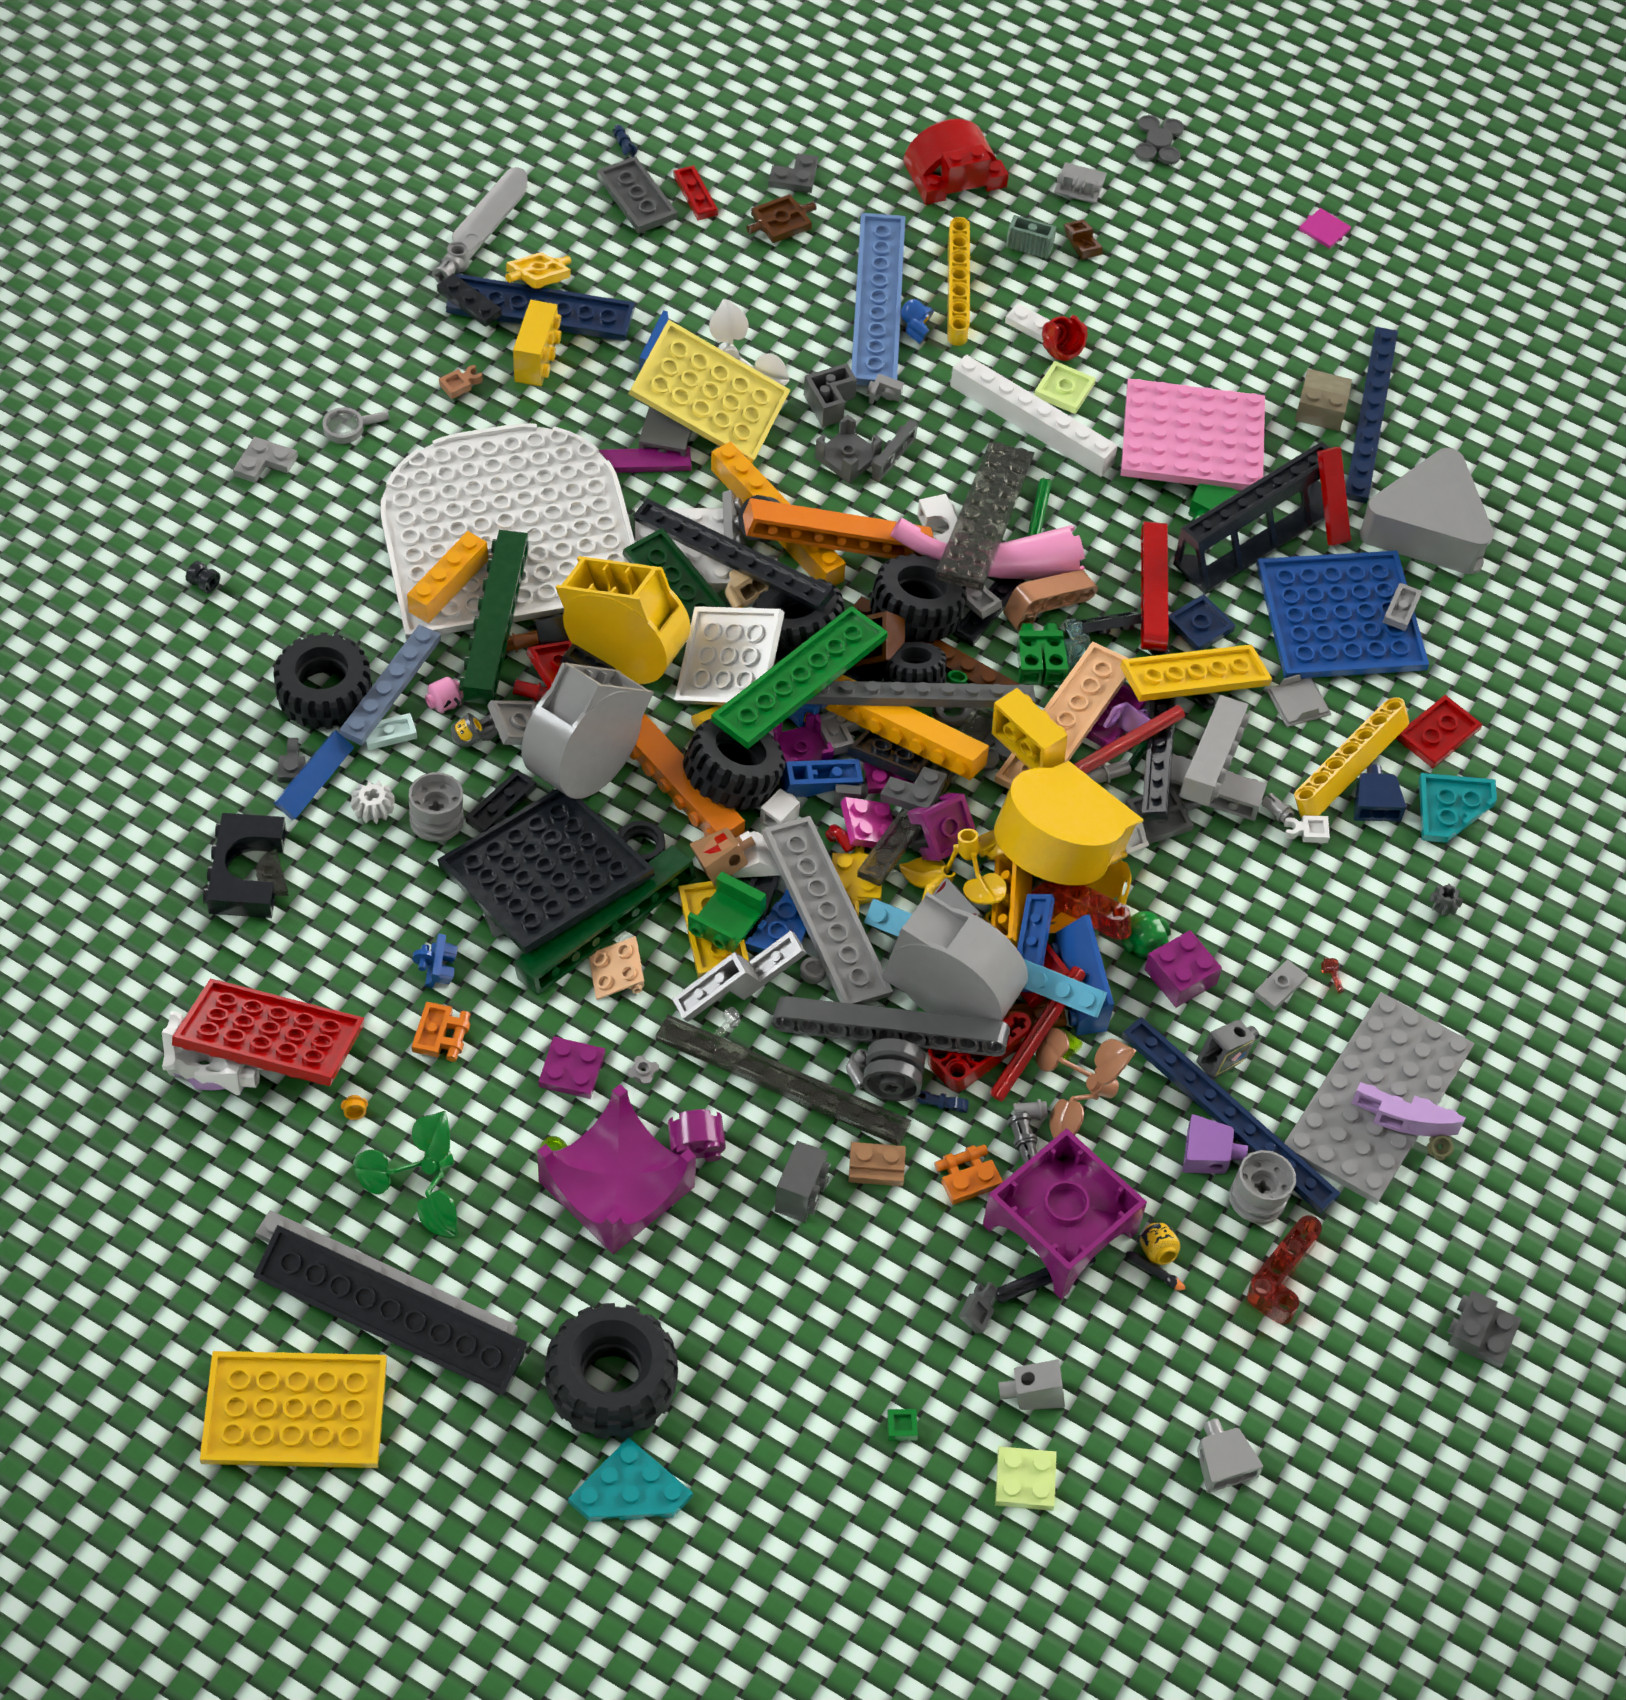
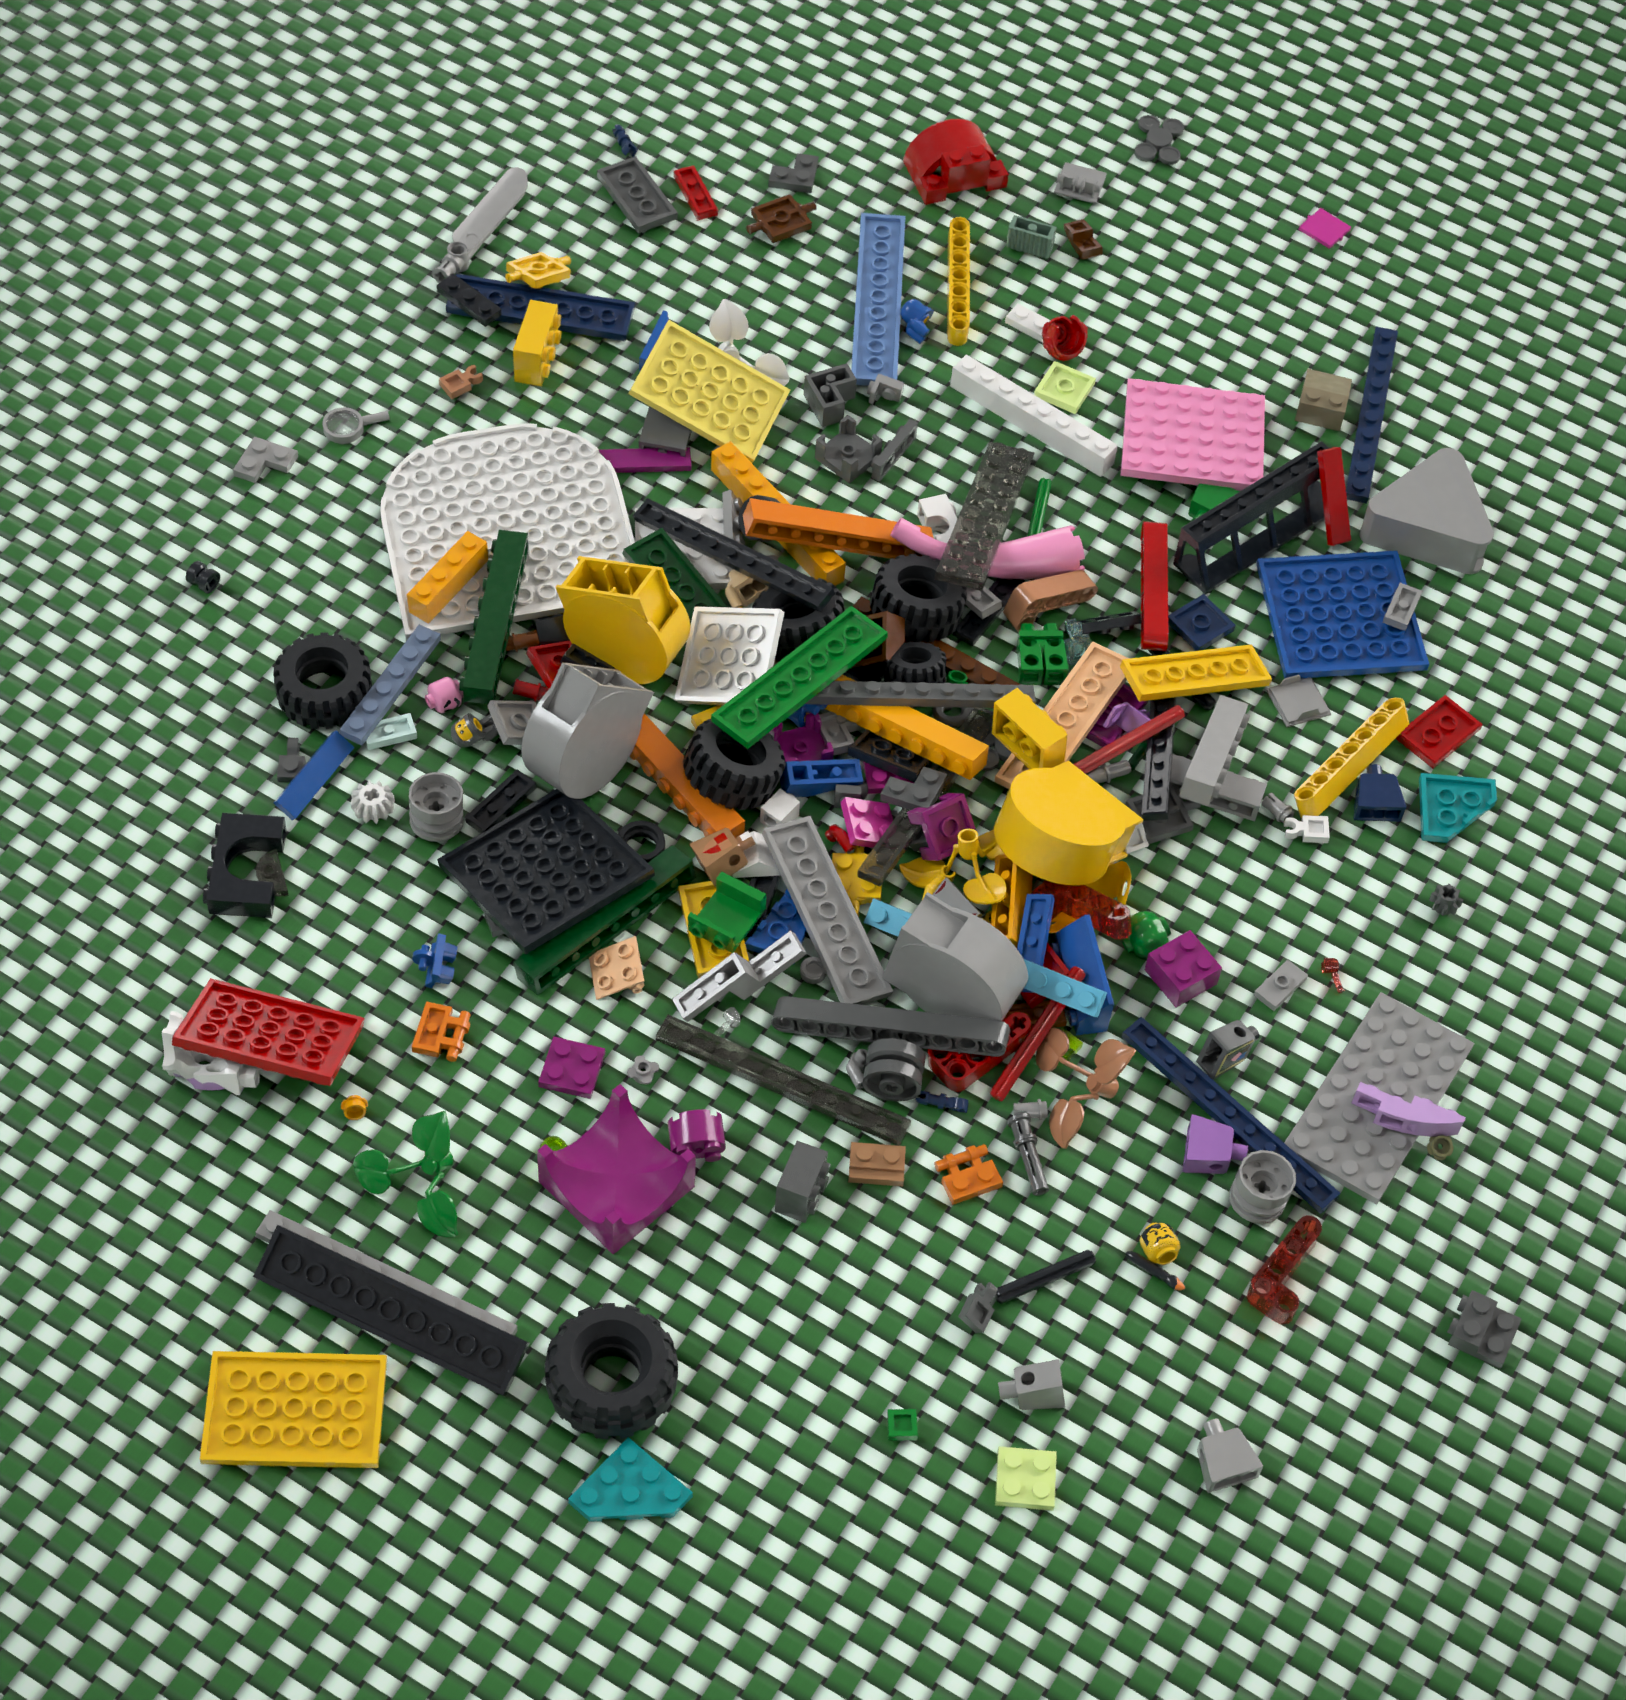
(1065, 1207): magenta piece -> none

